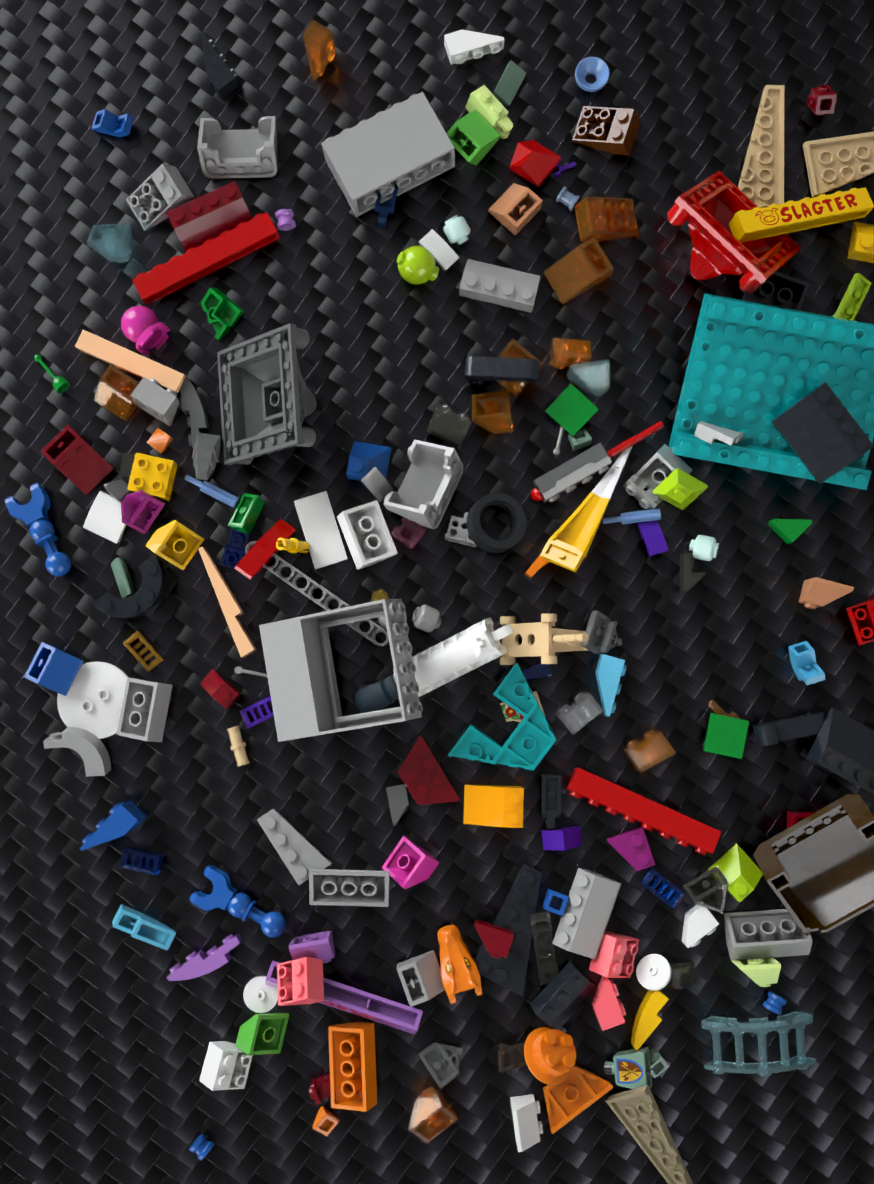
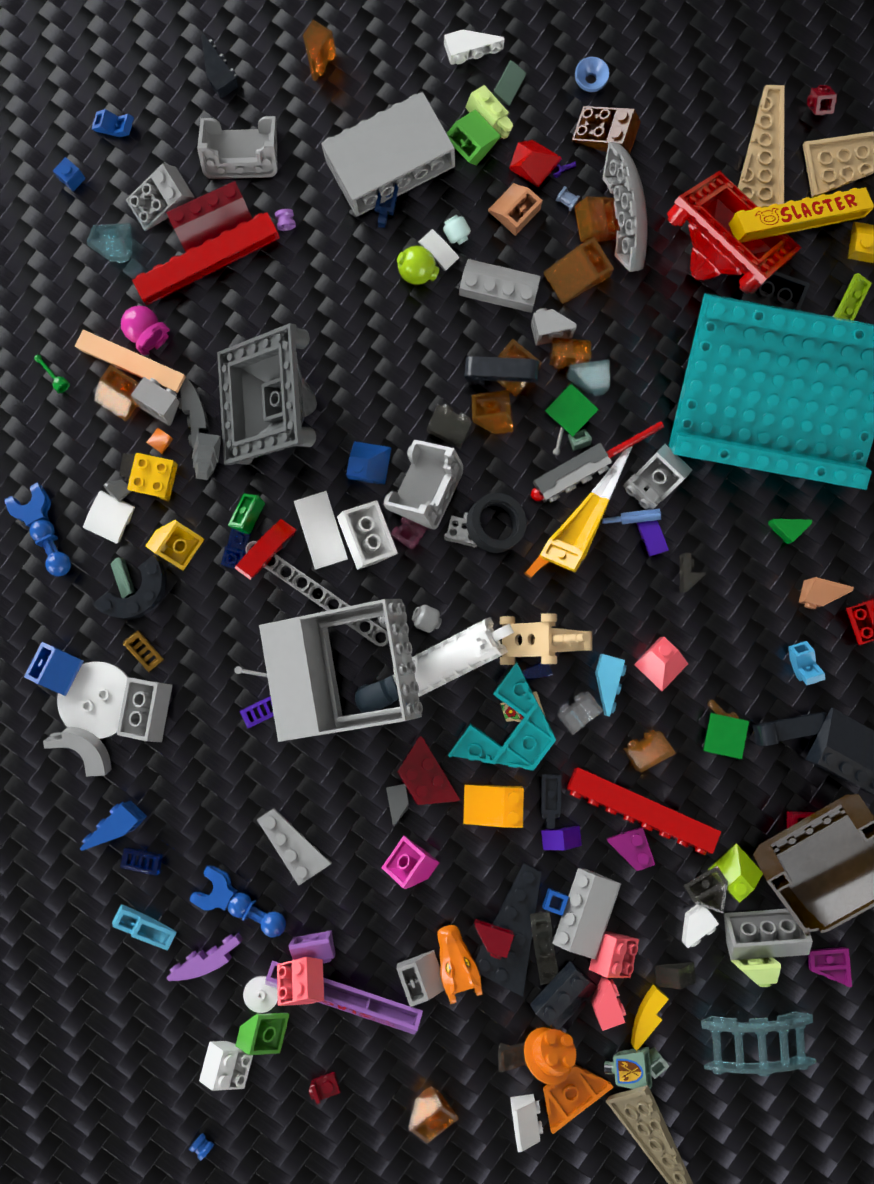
(69, 174): none -> blue brick
(77, 459): dark red slope -> none
(140, 510): magenta slope -> none
(214, 491): medium blue axle -> none
(220, 312): green slope -> none
(220, 689): dark red slope -> none
(229, 606): light nougat slope -> none
(238, 746): tan pin -> none
(292, 545): yellow pin -> none
(325, 1121): orange slope -> none
(349, 887): light grey slope -> none
(352, 1066): orange slope -> none
(377, 484): light grey slope -> none
(379, 595): clear yellow arm -> none
(441, 1062): dark grey slope -> none
(551, 324): none -> light grey slope
(601, 634): dark grey slope -> none
(630, 207): none -> light grey brick
(653, 972): white piece -> none
(661, 663): none -> coral slope
(676, 898): clear blue slope -> none
(679, 489): lime slope -> none
(704, 547): light aqua head -> none
(710, 432): slope -> none
(774, 1002): blue wheel -> none
(822, 433): black slope -> none
(831, 963): none -> magenta wing

